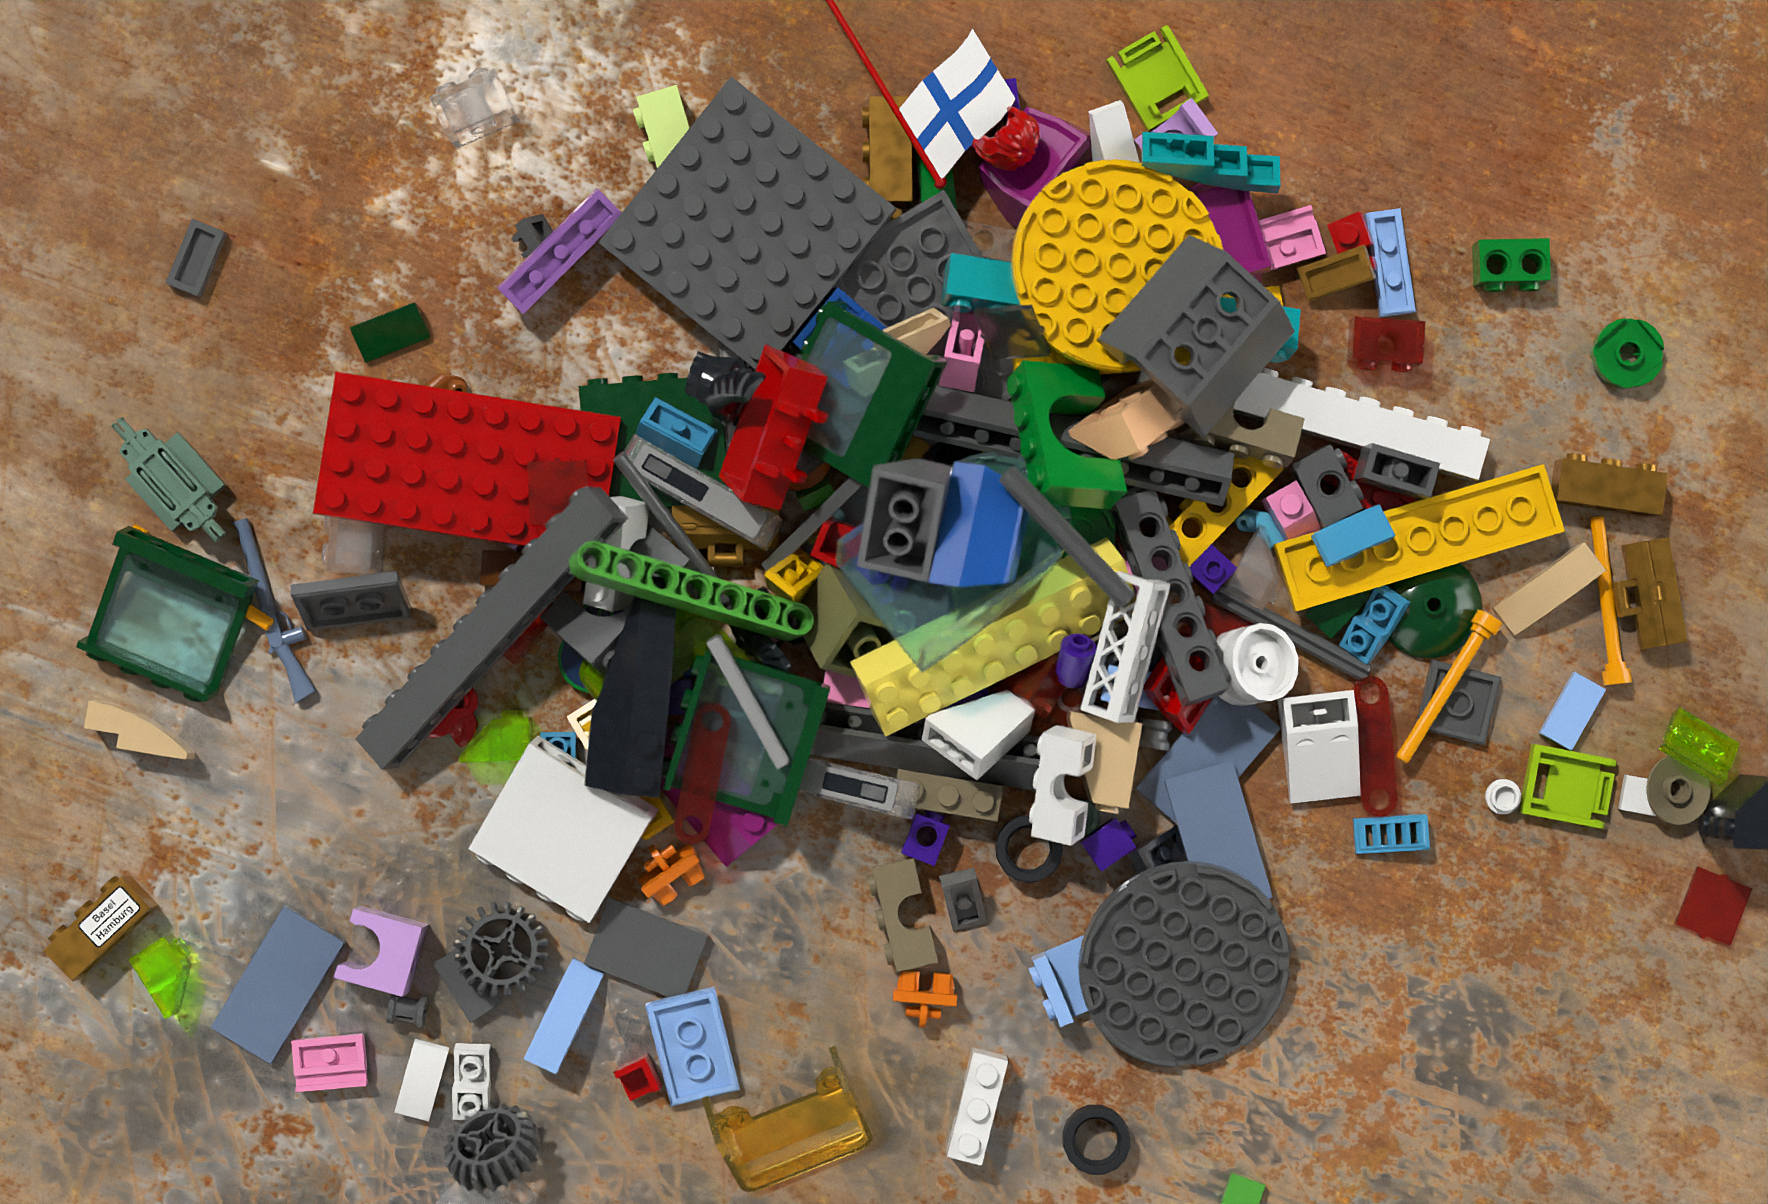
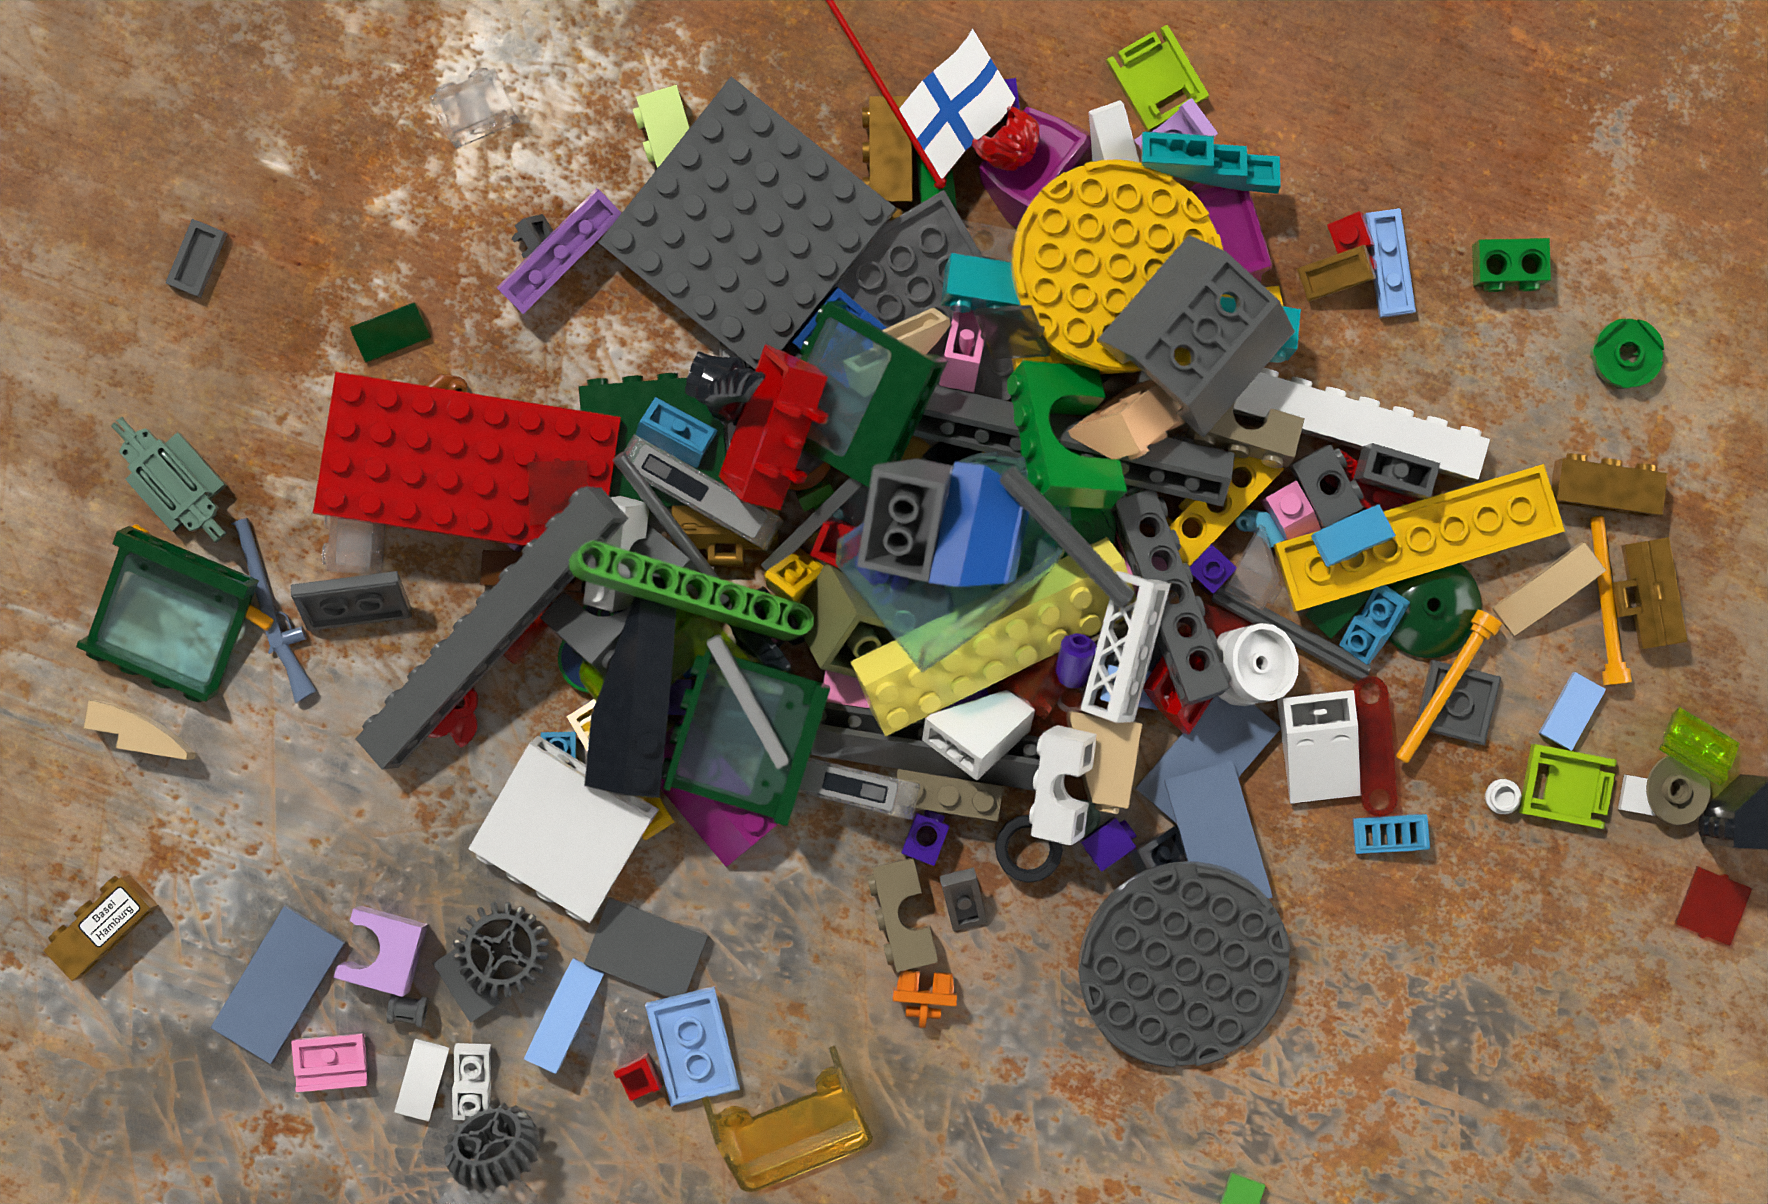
(164, 972): clear neon green slope -> none
(501, 739): clear neon green slope -> none
(667, 866): orange hips -> none
(702, 773): clear red plate -> none
(977, 1106): white arch -> none
(1058, 975): light blue bracket -> none
(1115, 1159): black tyre -> none
(1154, 733): dark grey wheel -> none
(1292, 237): bright pink plate -> none
(1406, 336): clear red brick -> none

